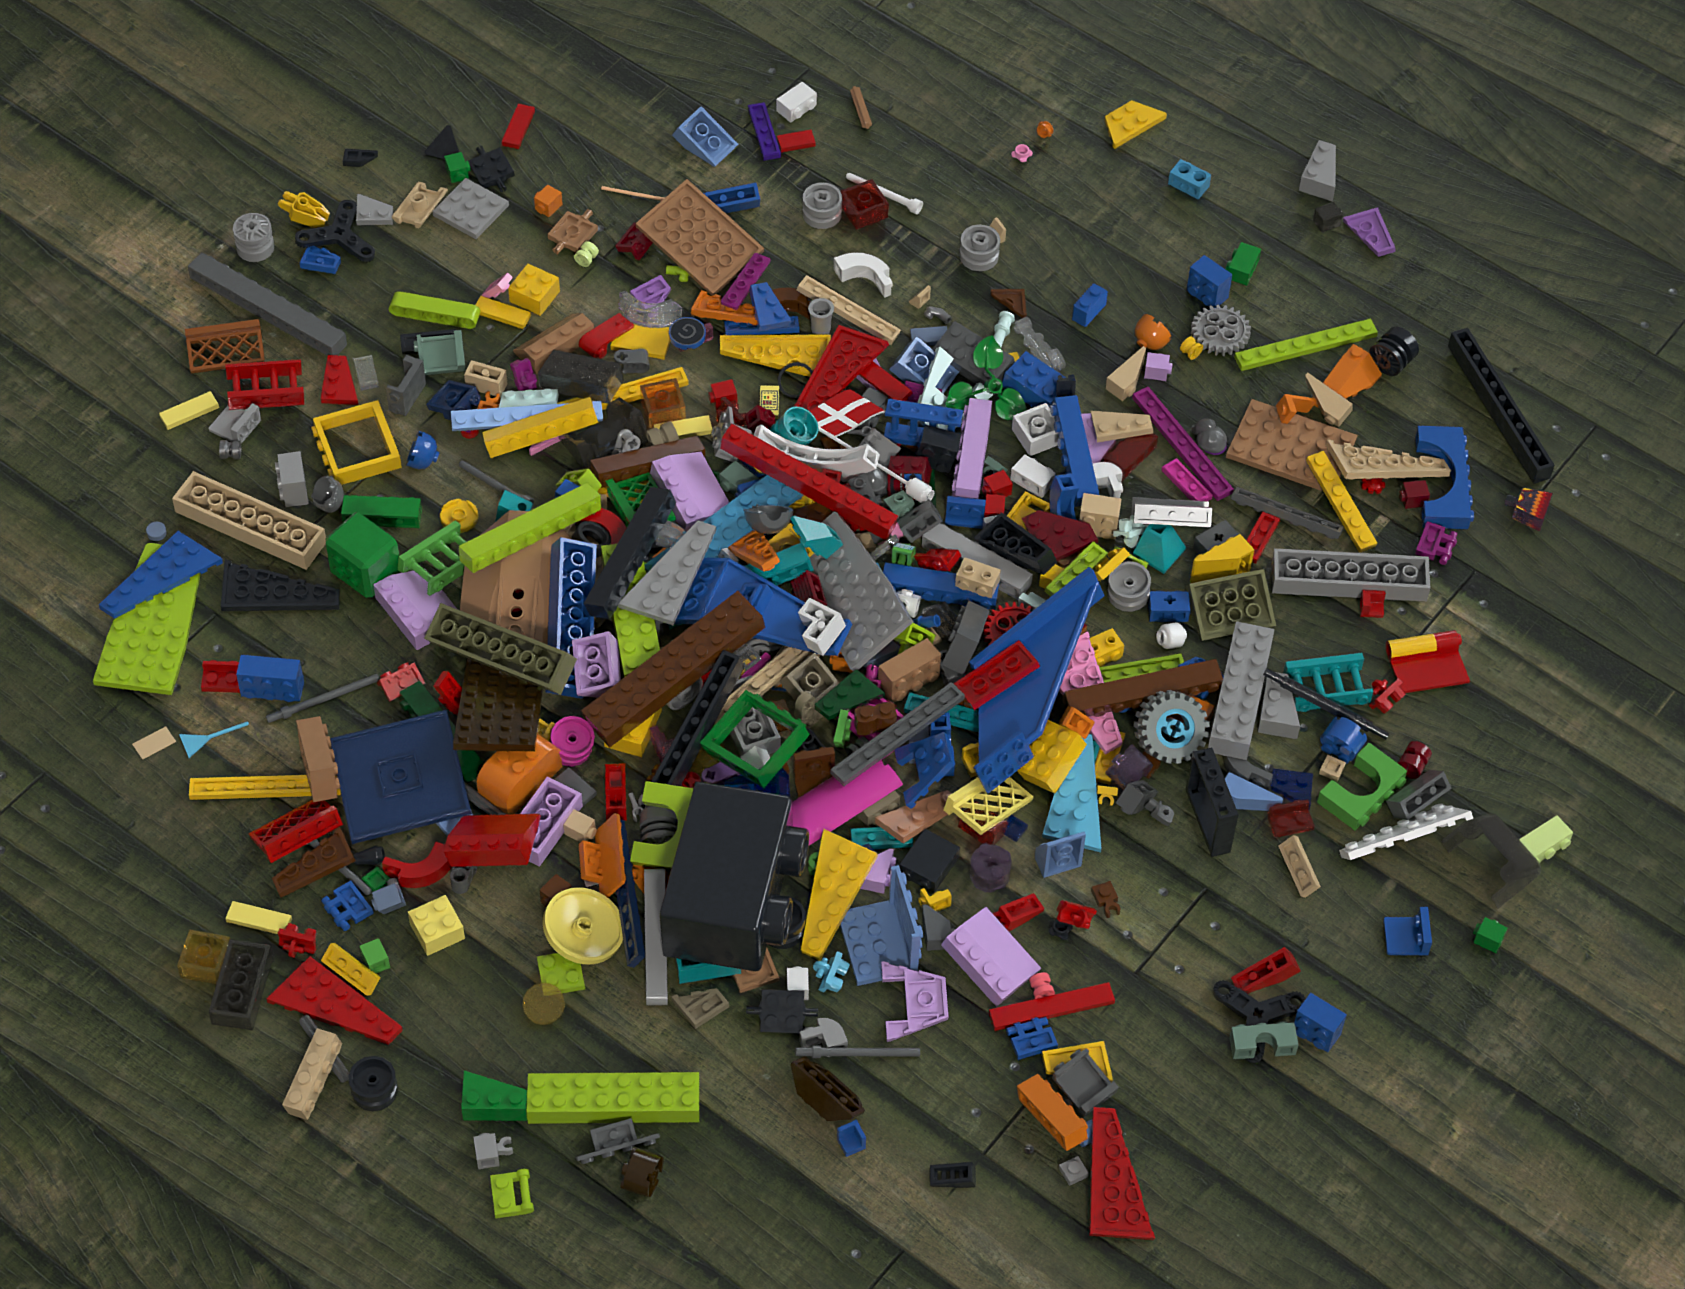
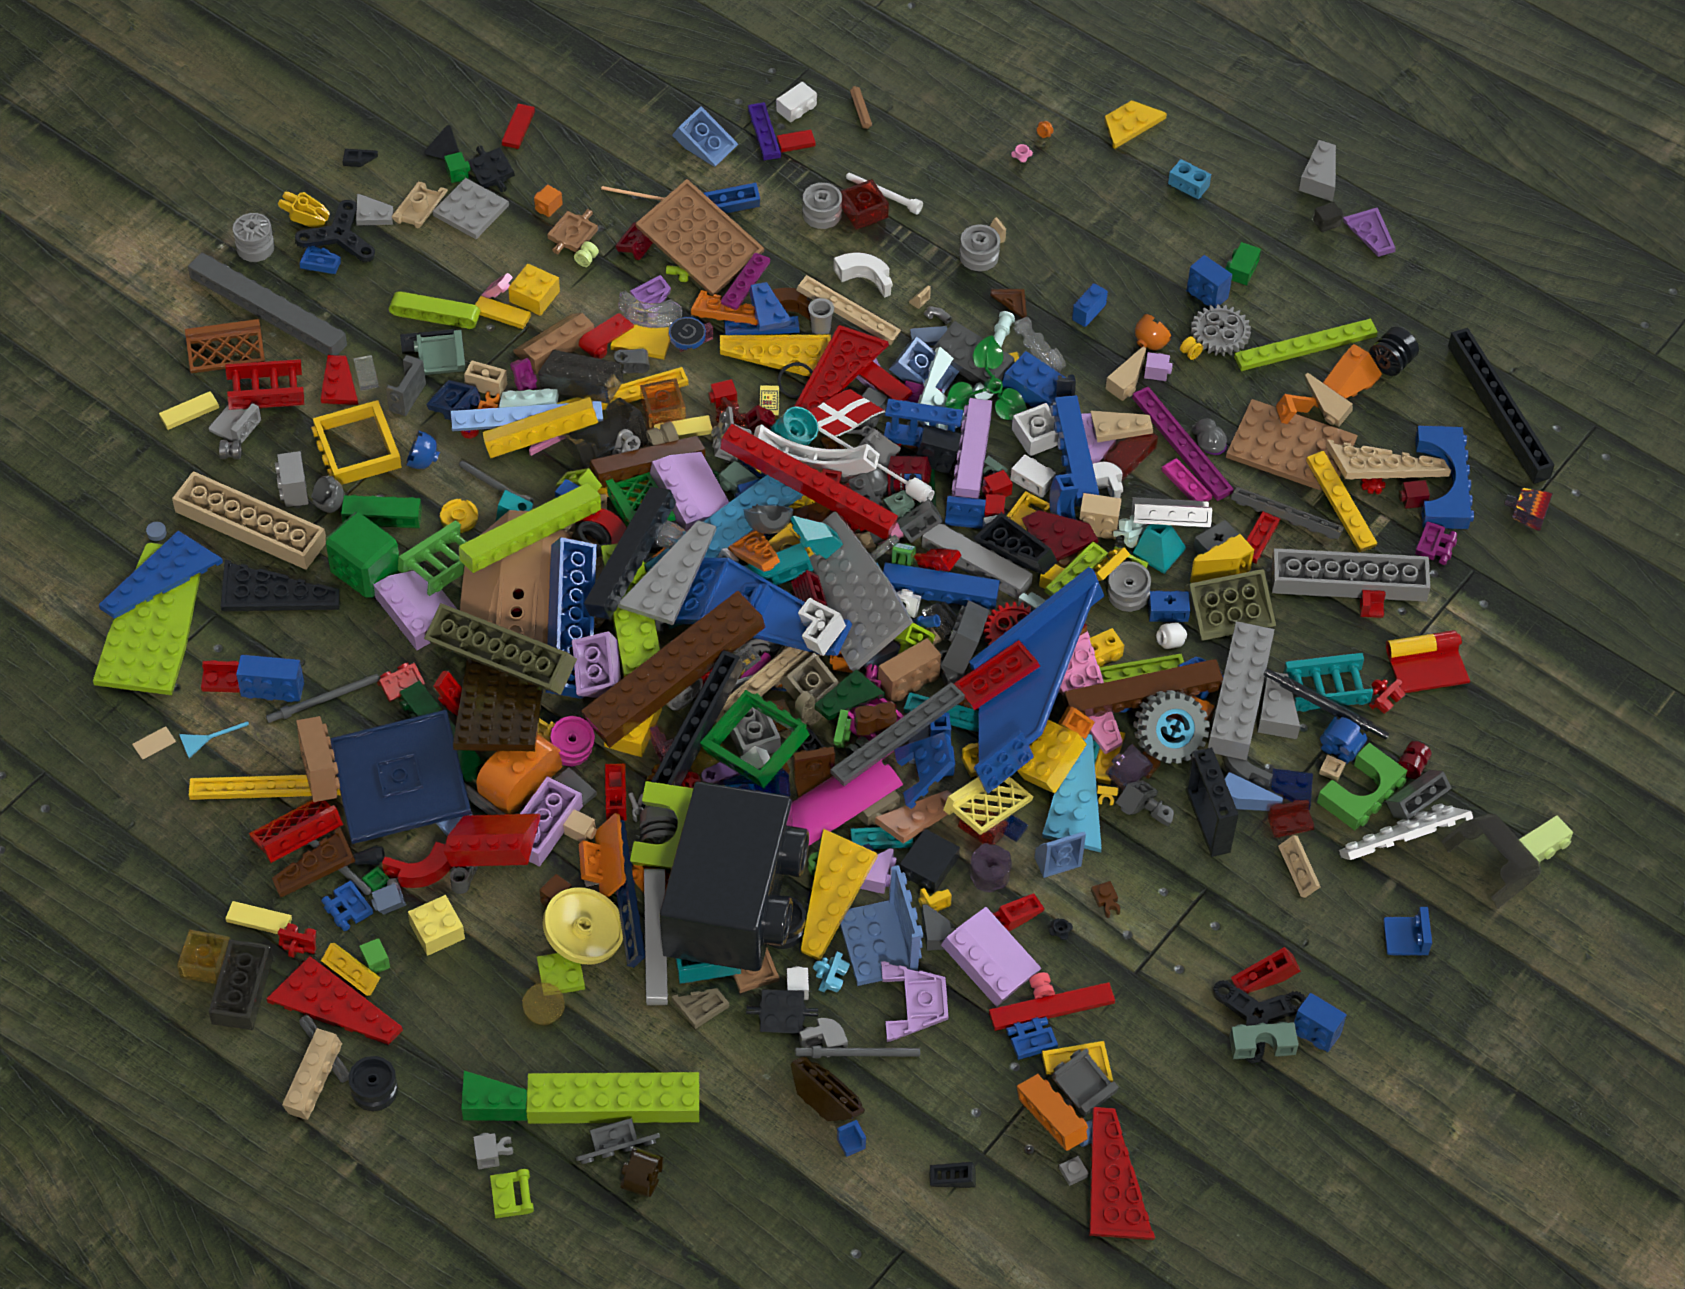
(977, 578): tan brick -> none
(1075, 914): red hips -> none
(1489, 934): green brick -> none

